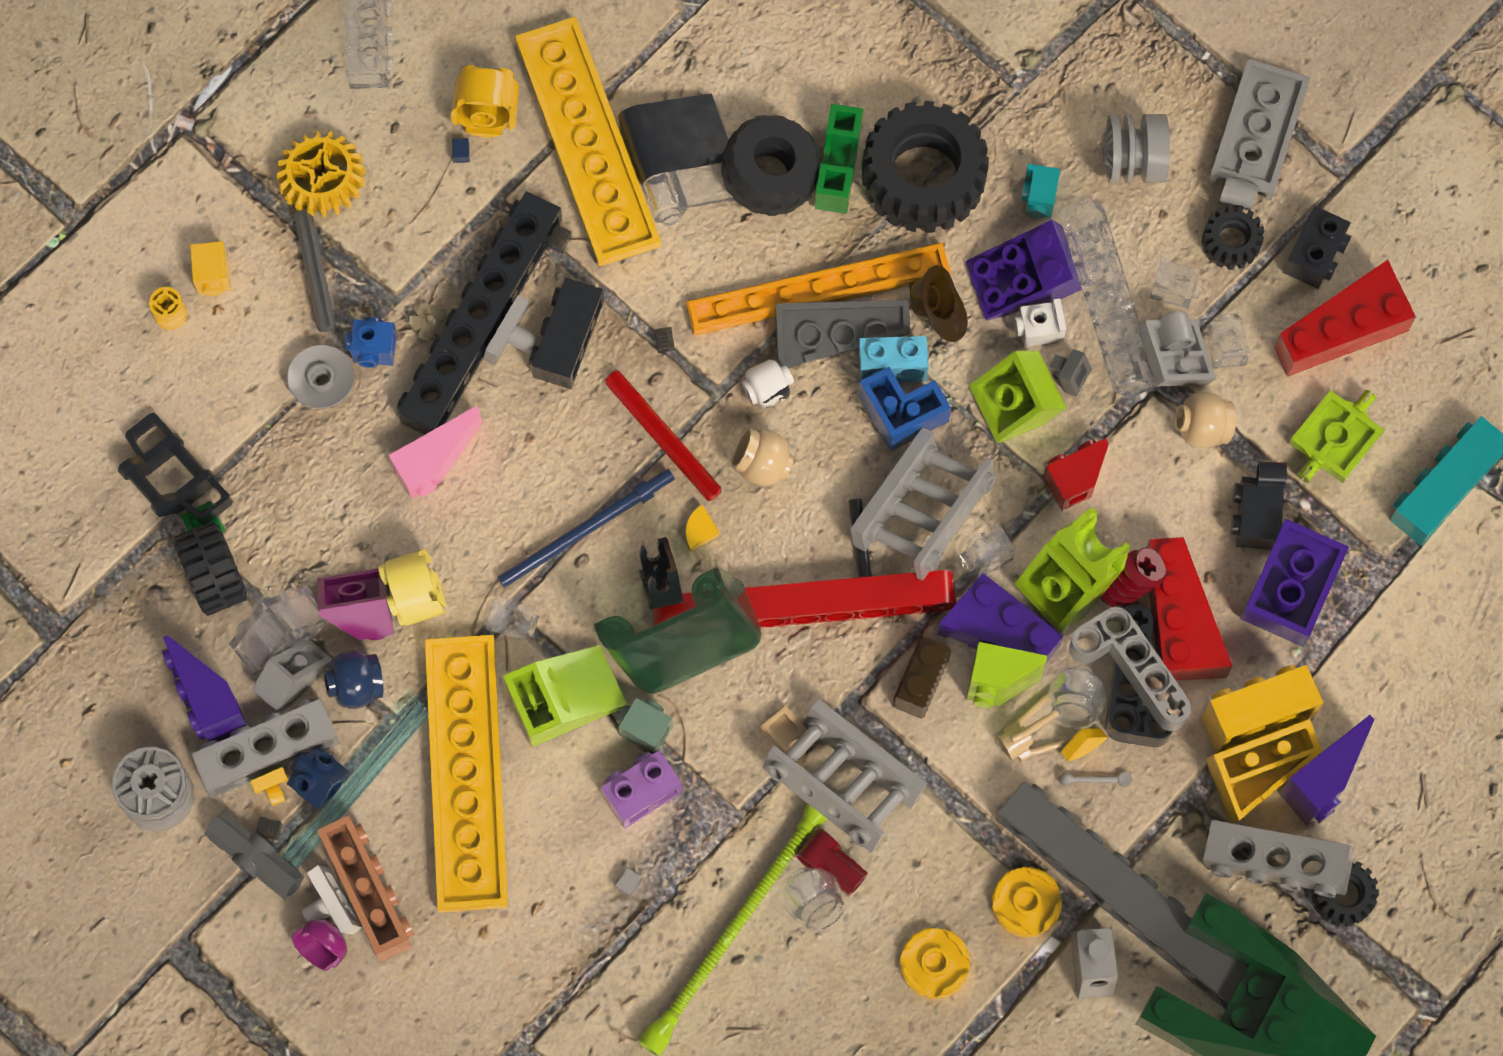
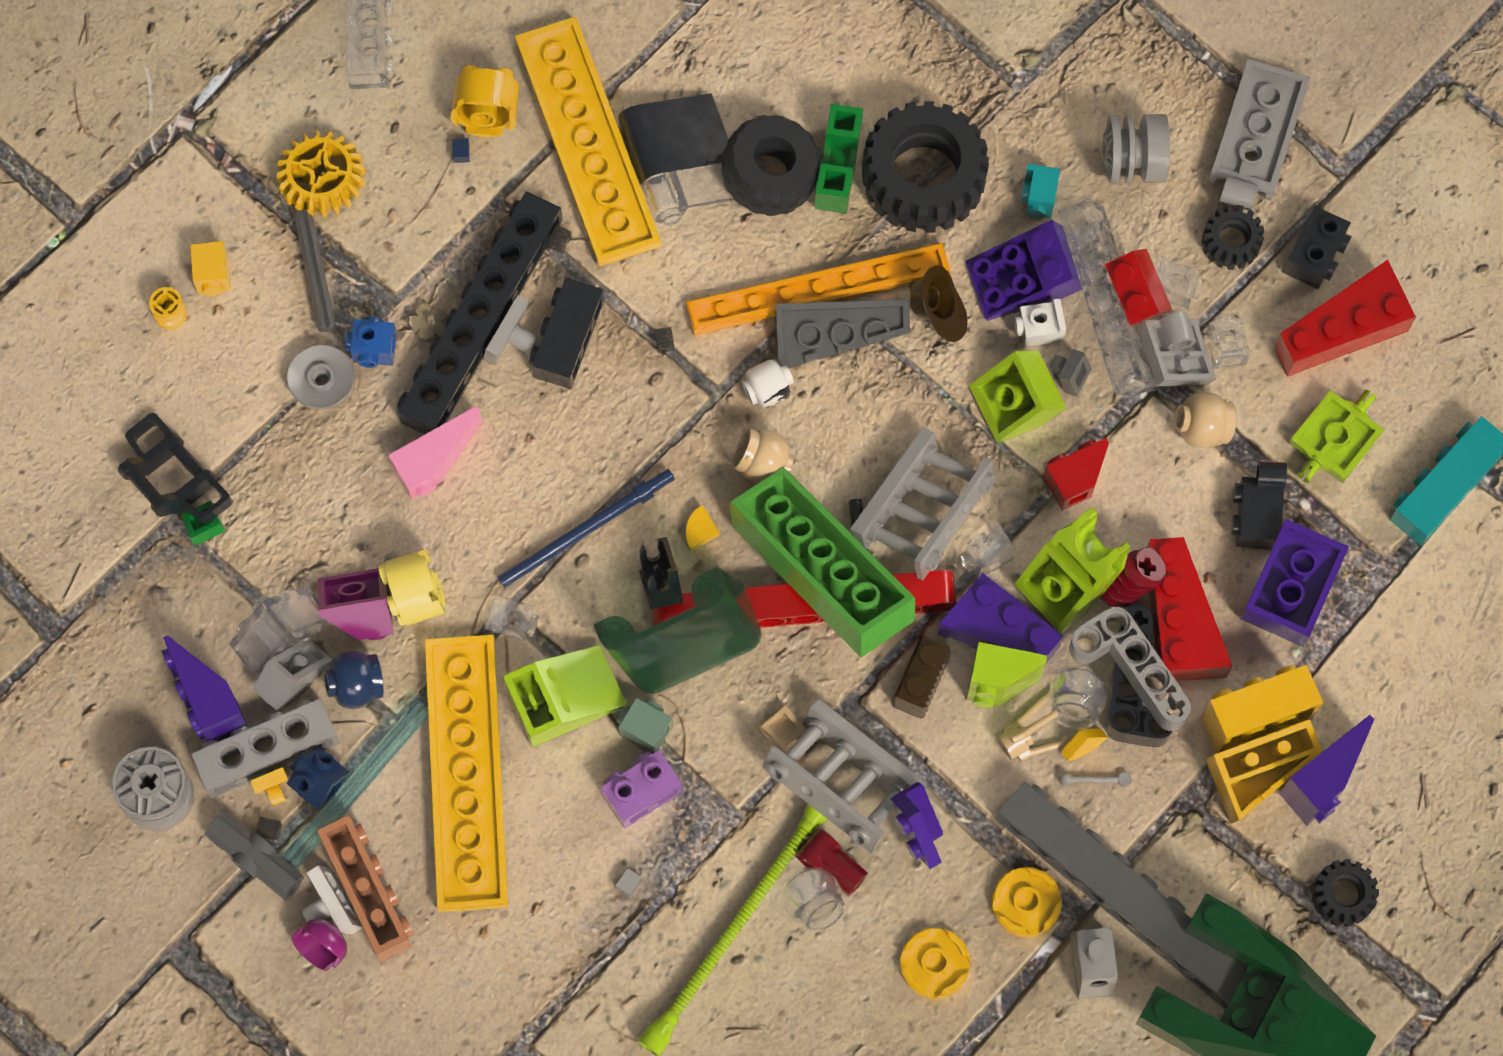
(210, 568): black tyre -> none
(663, 435): red axle -> none
(822, 562): none -> bright green brick
(901, 415): blue brick -> none
(903, 355): medium azure brick -> none
(918, 823): none -> dark purple bracket
(1138, 286): none -> red brick
(1228, 838): light grey brick -> none

